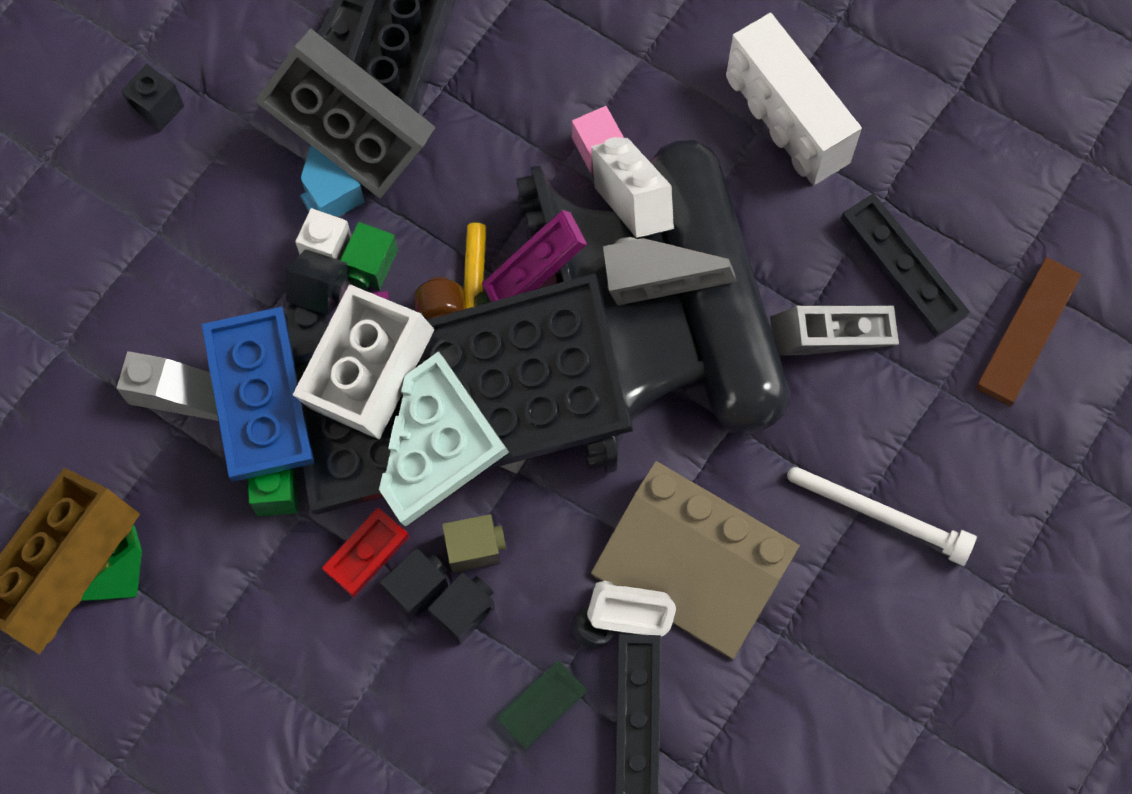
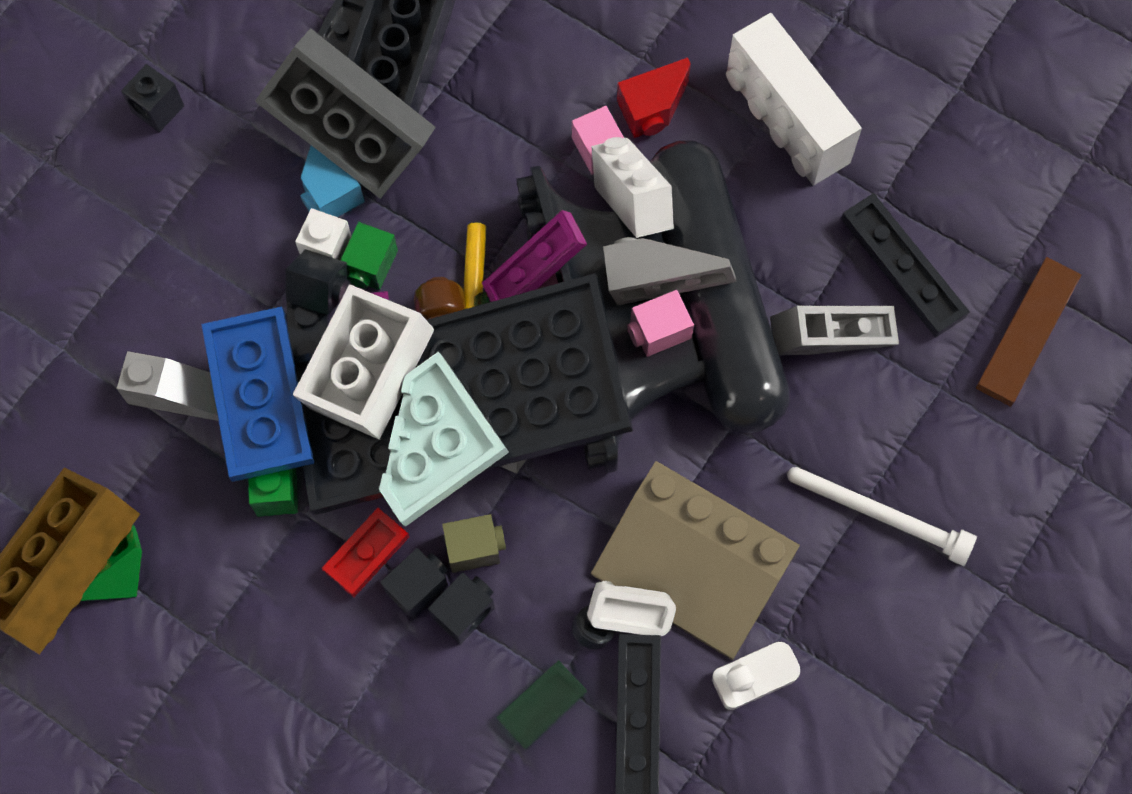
(652, 97): none -> red slope
(660, 323): none -> bright pink brick
(756, 675): none -> white piece

